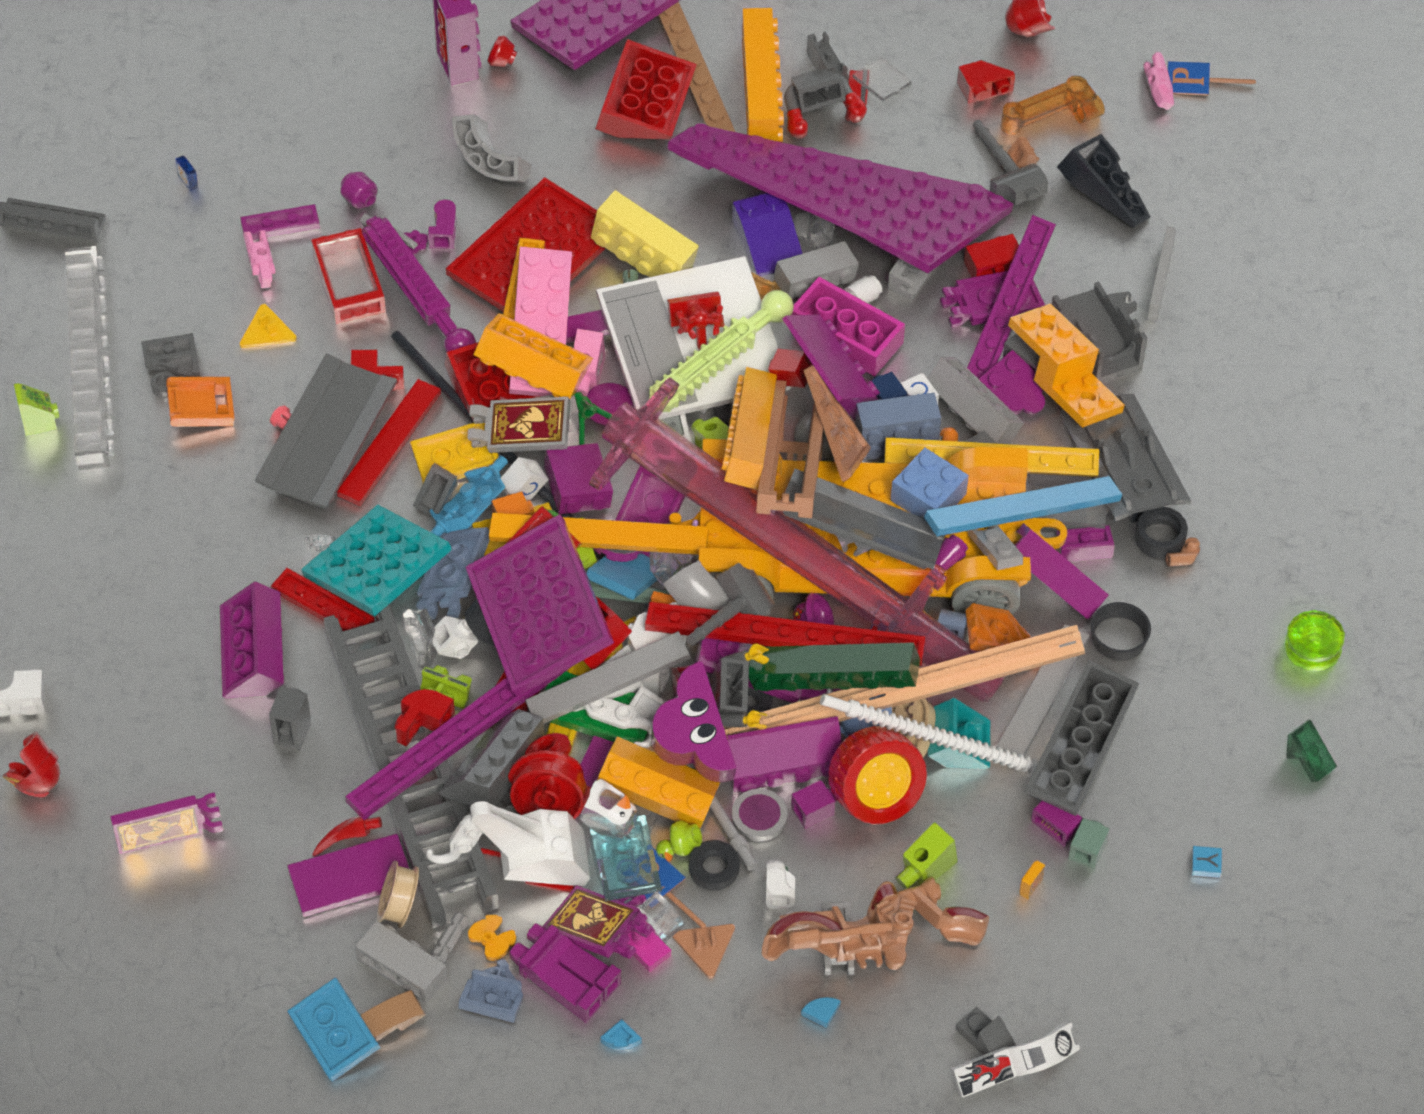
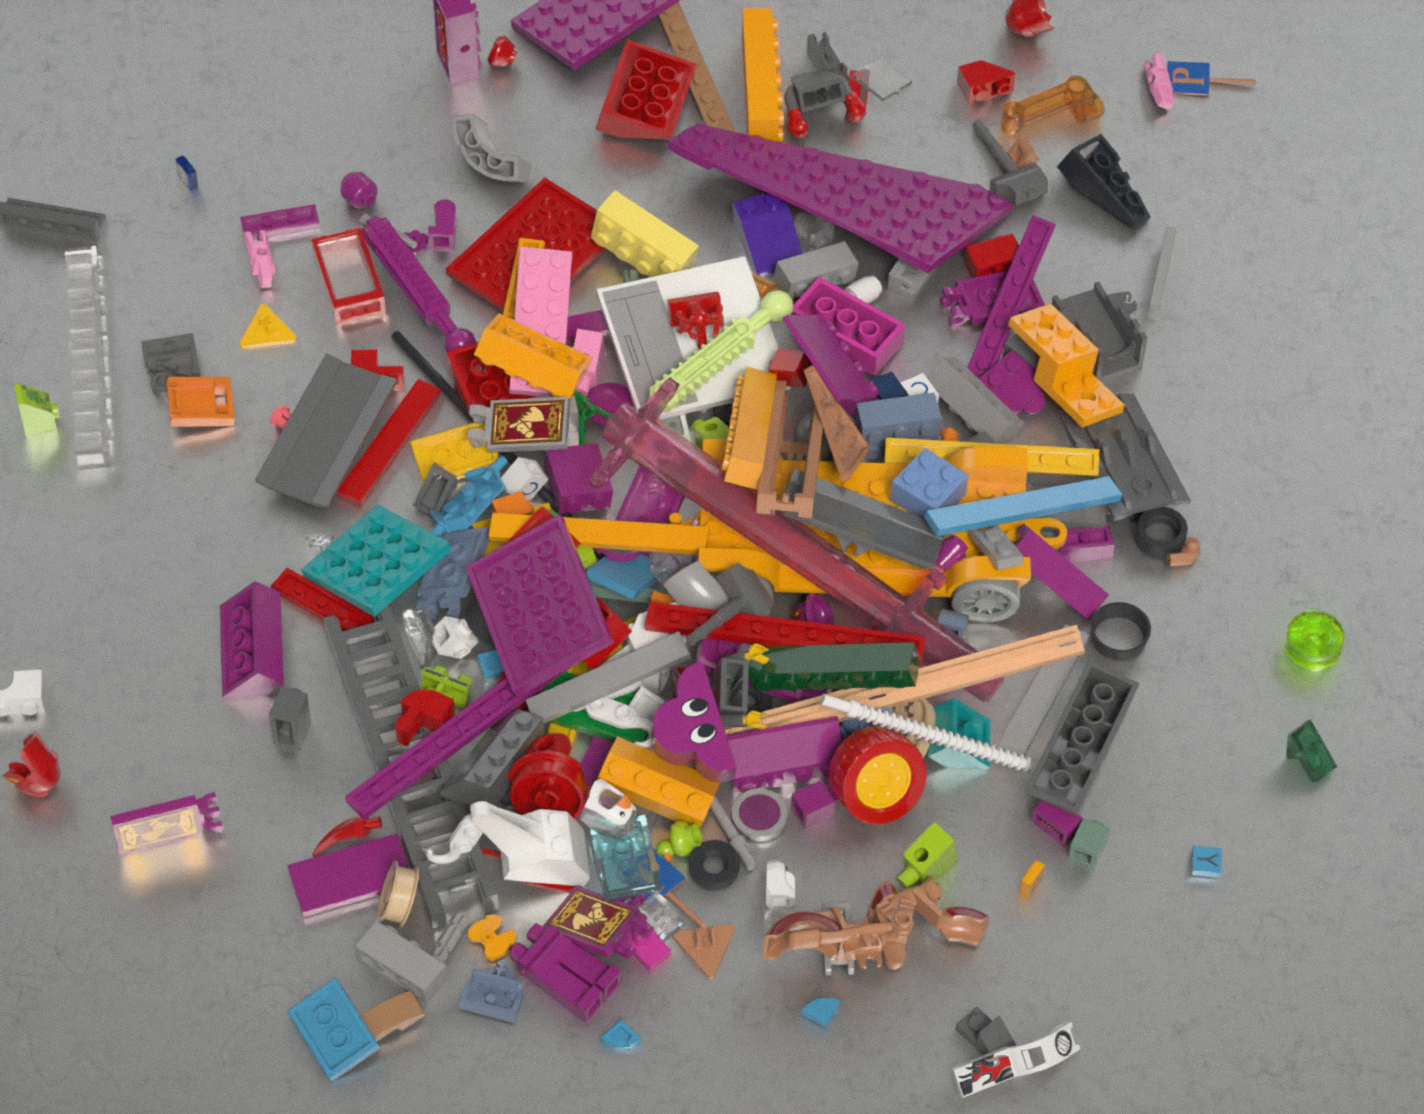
(490, 665): none -> dark azure tile
(992, 627): orange wing -> none

